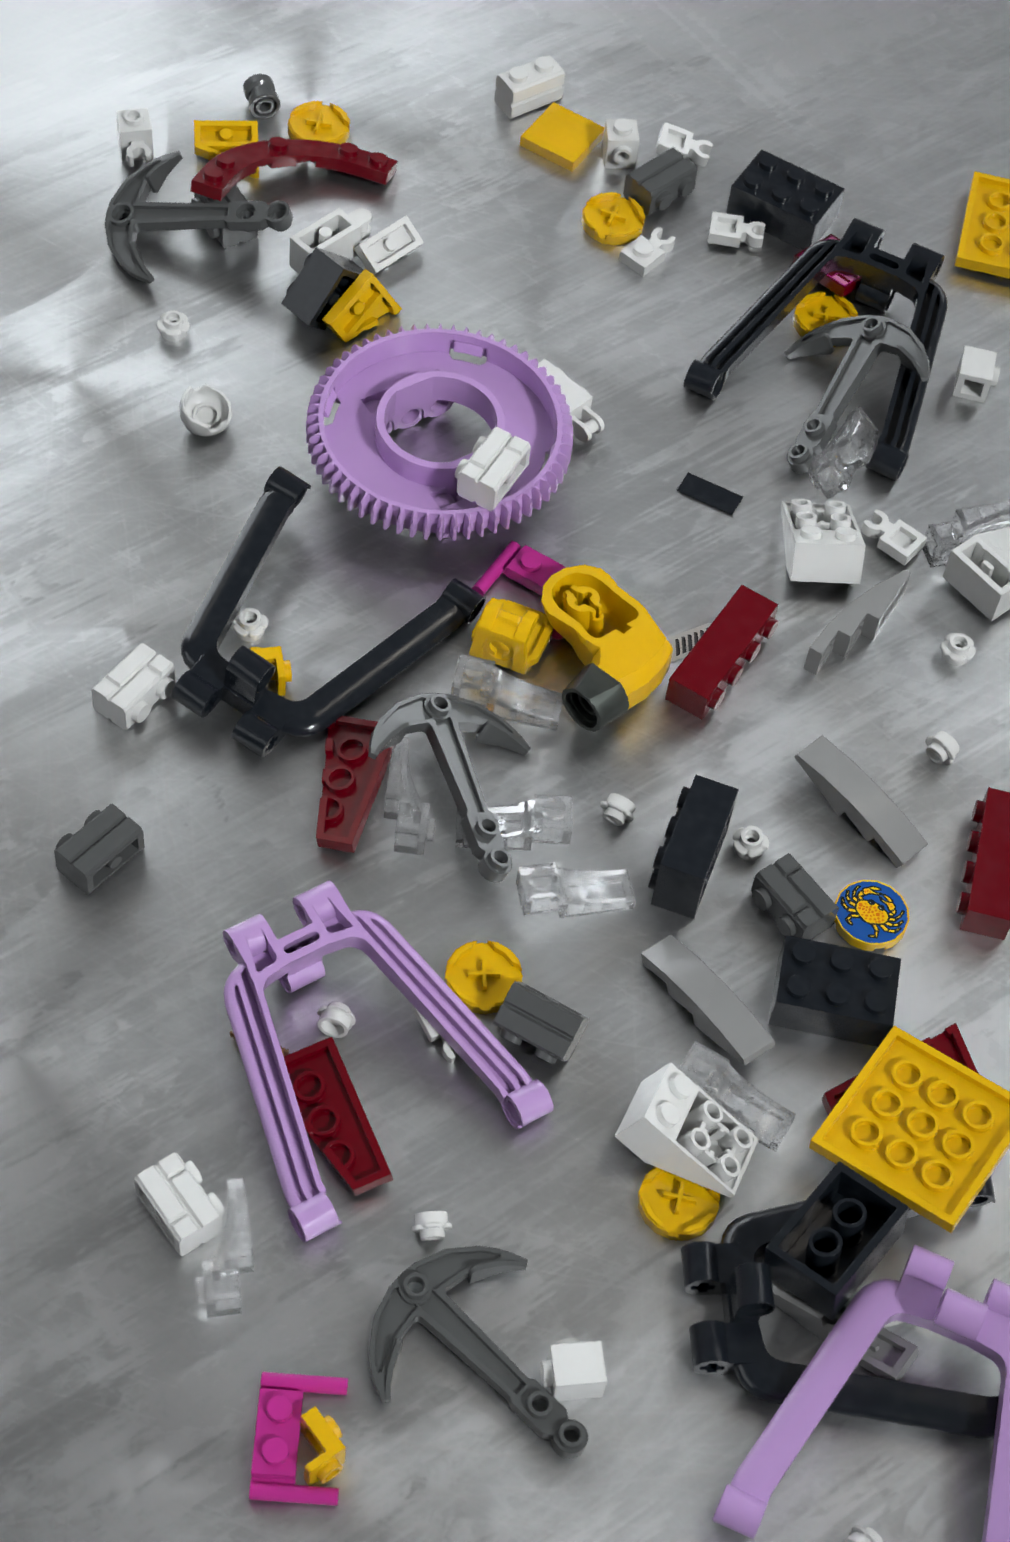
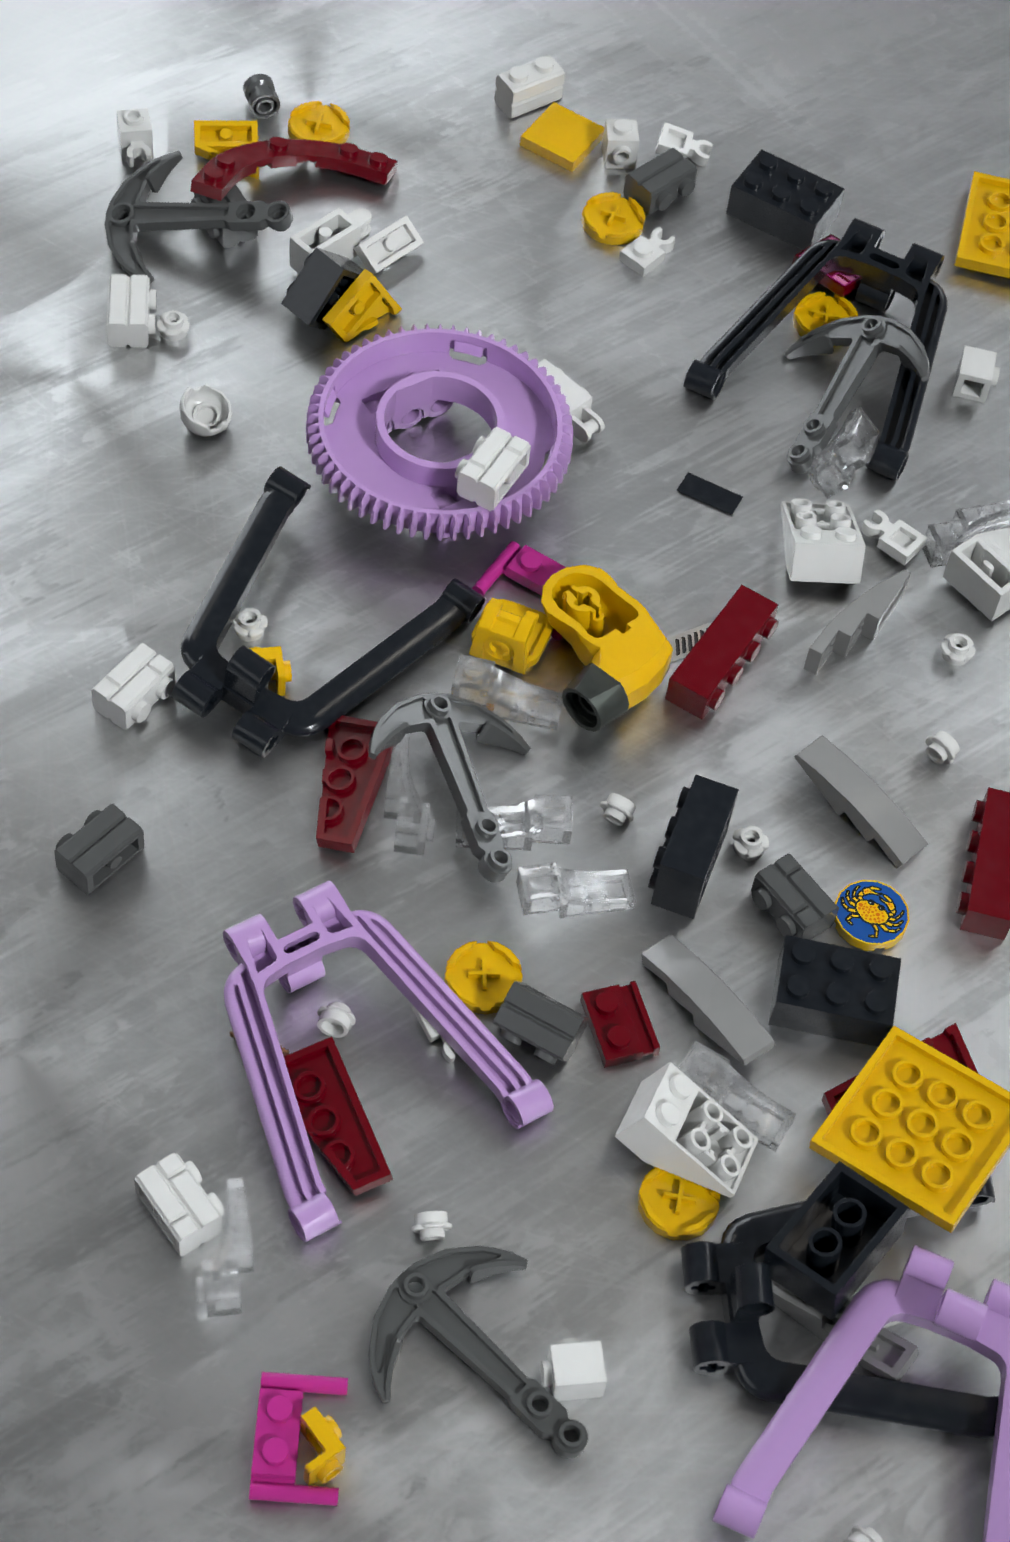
(129, 311): none -> white brick
(620, 1024): none -> dark red plate
(730, 231): white plate -> none

